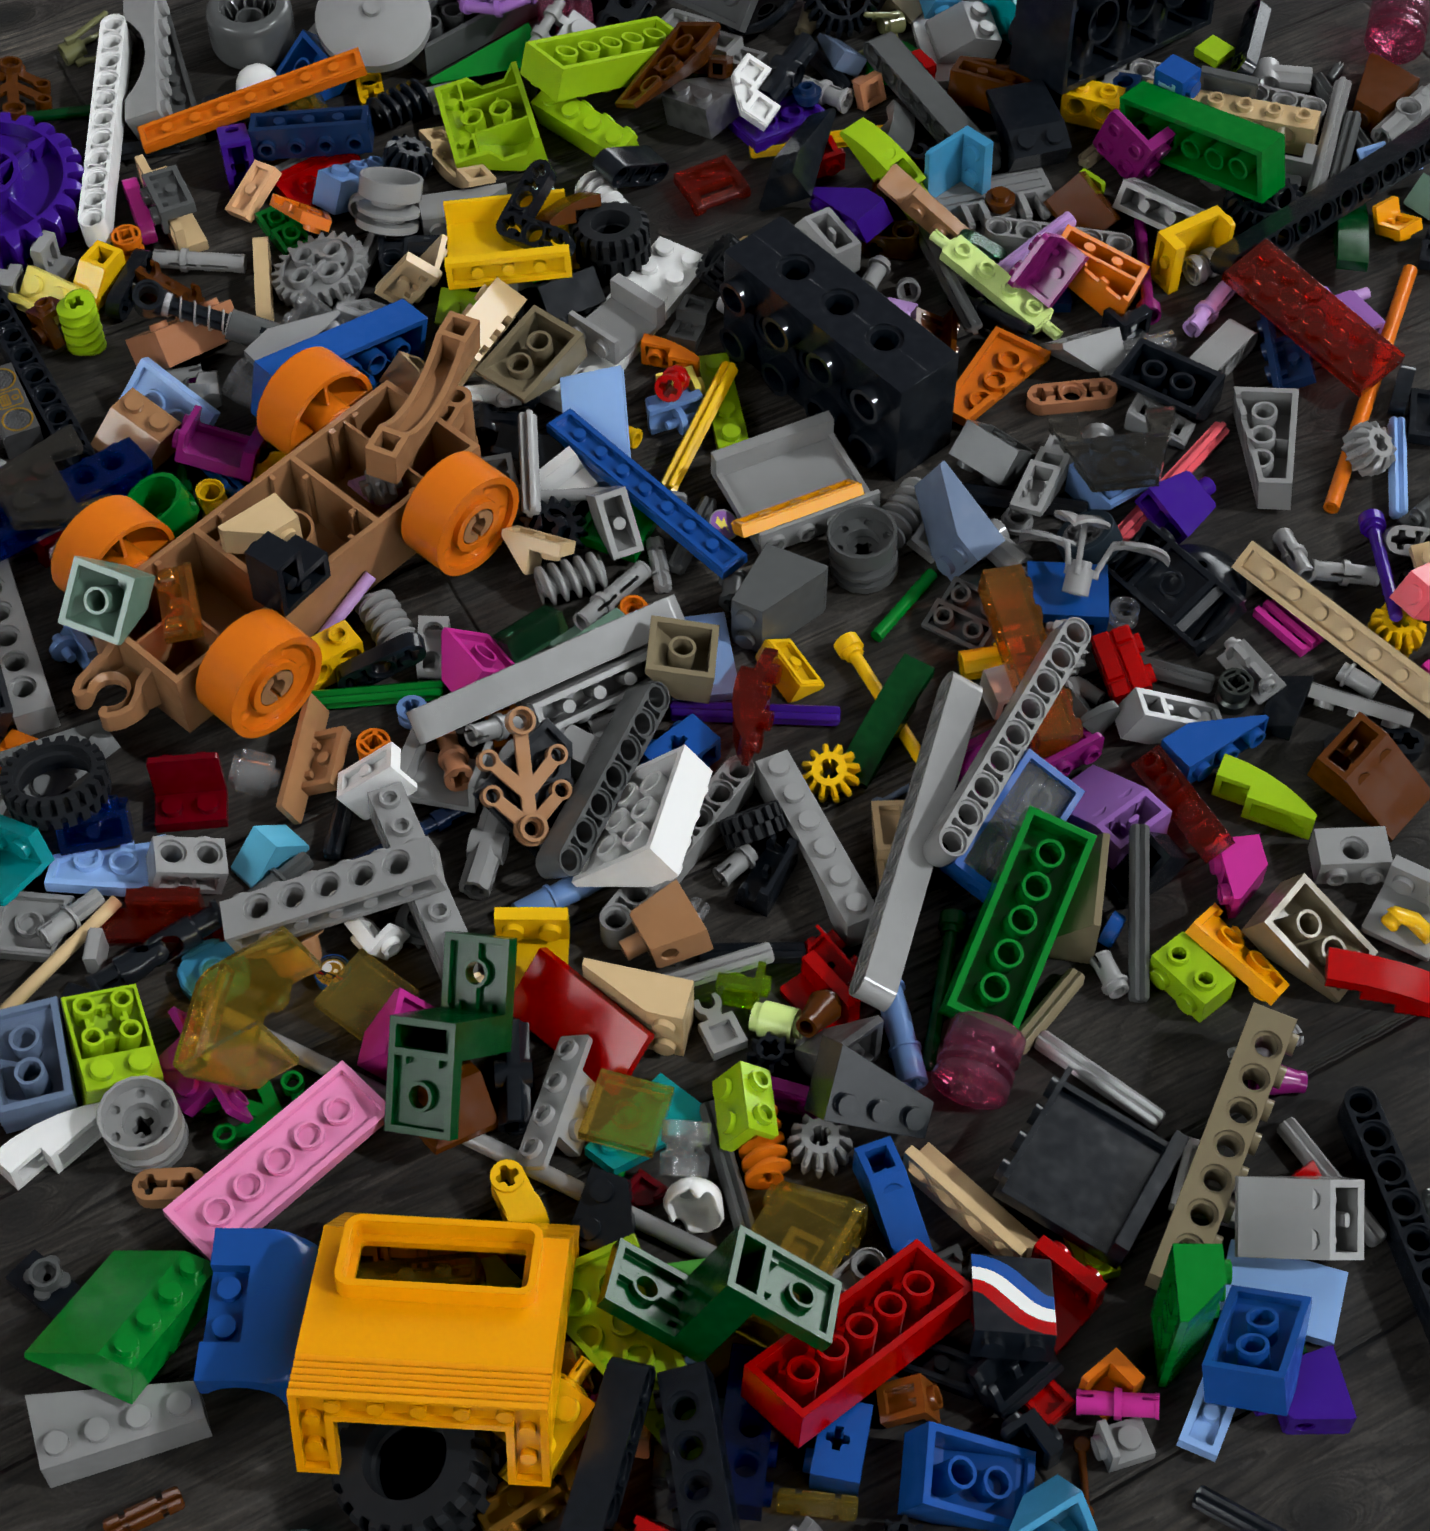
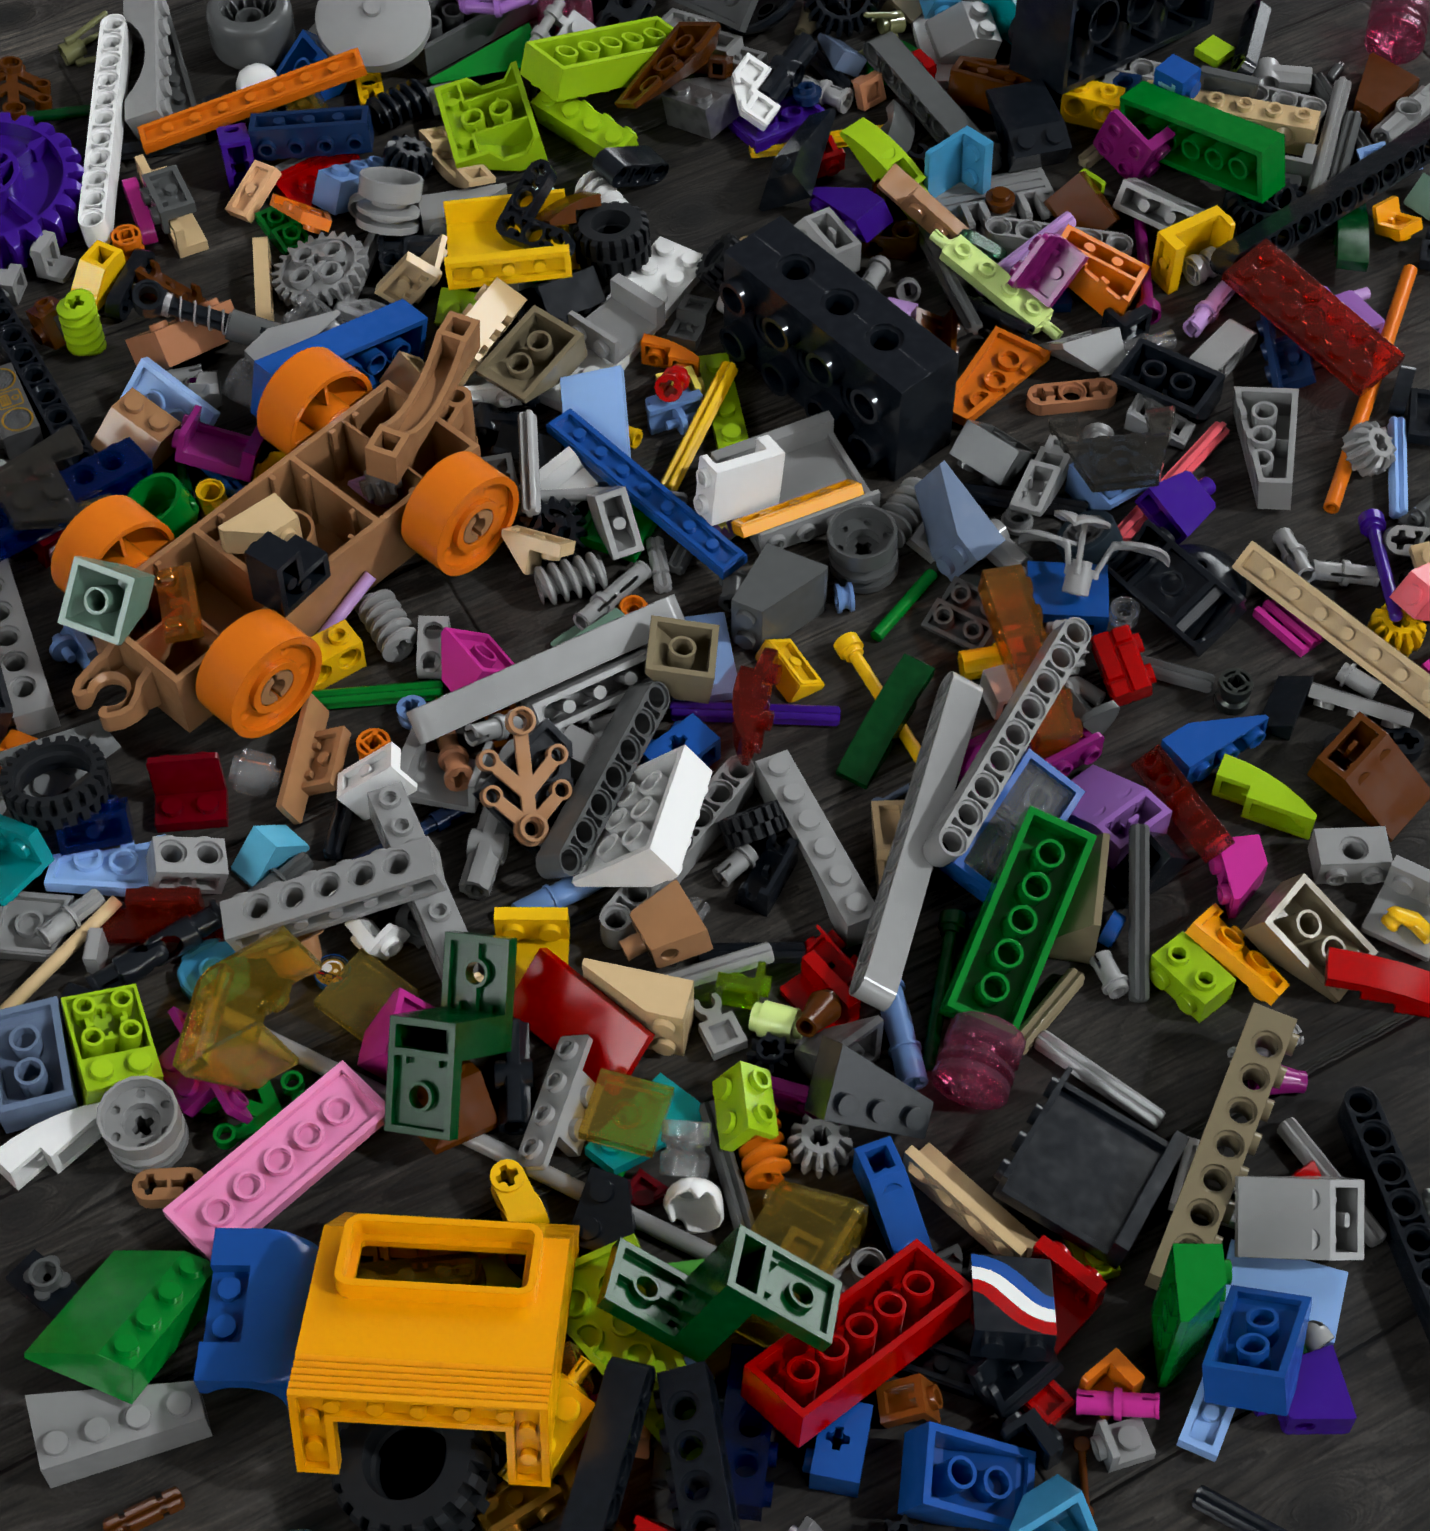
(39, 284): light yellow bracket -> none
(207, 261): light grey pin -> none
(399, 651): black beam -> none
(531, 633): clear green slope -> none
(708, 178): clear red plate -> none
(740, 484): none -> white panel
(817, 1504): clear yellow axle -> none
(831, 786): yellow gear -> none
(844, 597): none -> medium blue bush
(1152, 715): light grey slope -> none
(1241, 655): light grey hinge -> none
(1317, 1336): none -> light grey hinge

